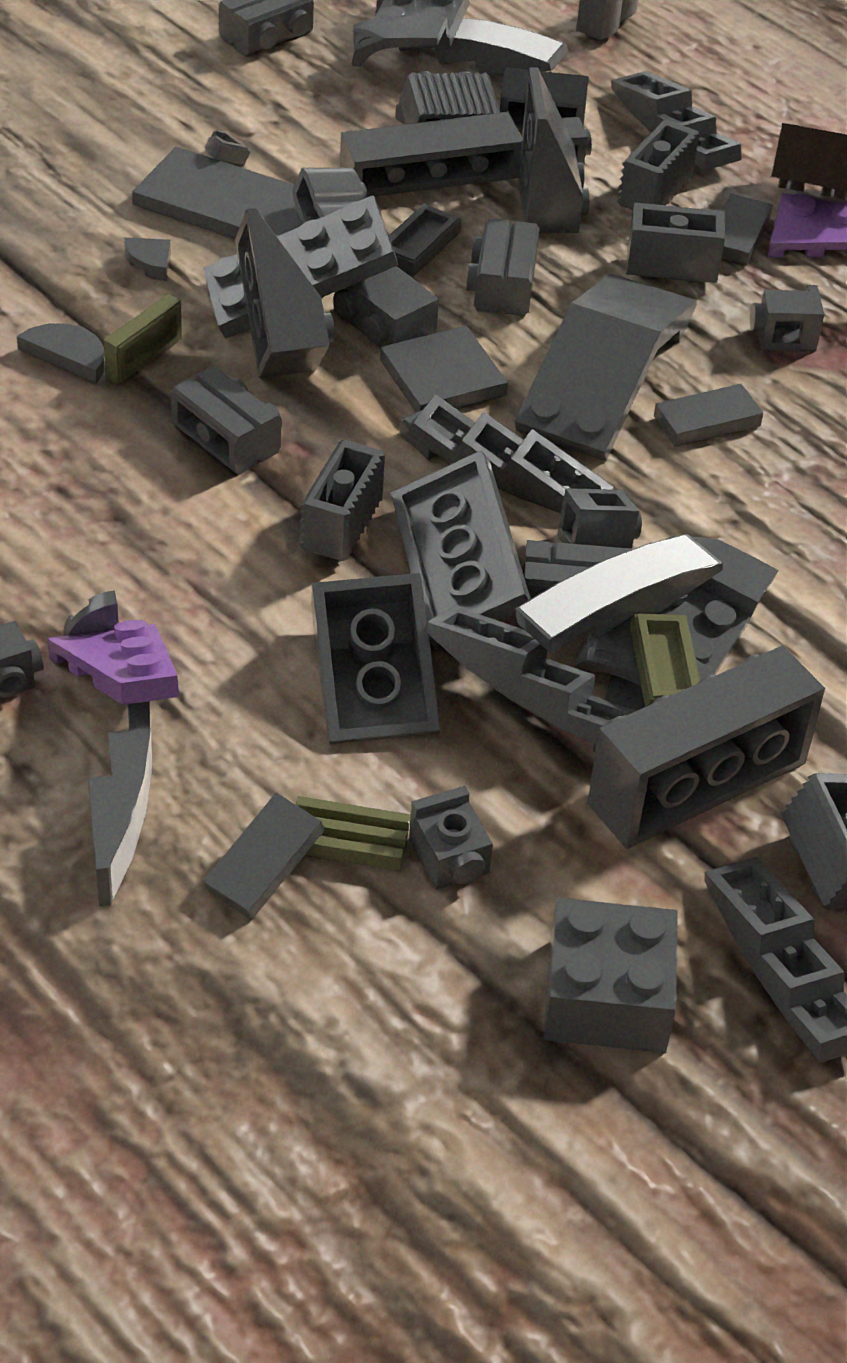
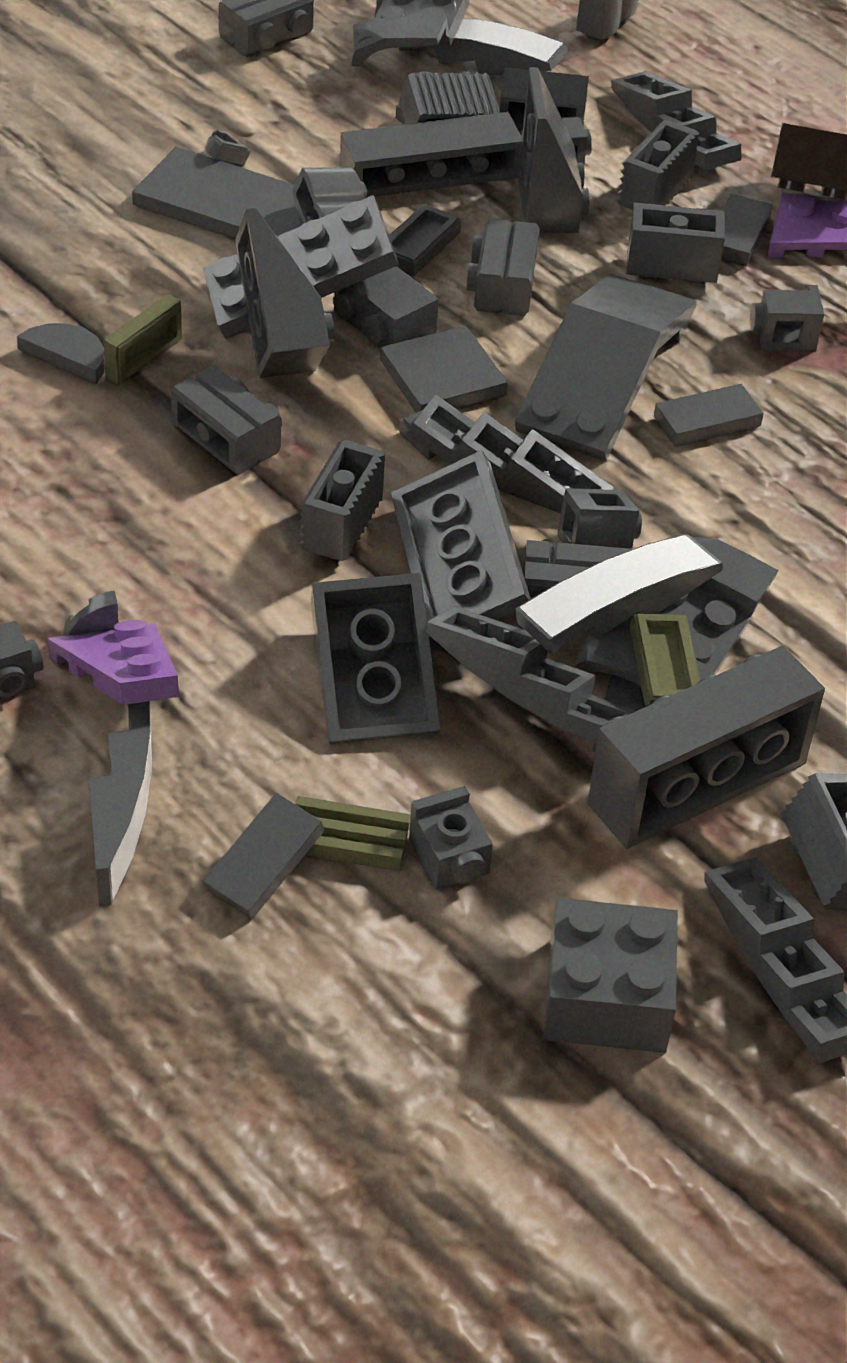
(149, 255): dark grey tile -> none

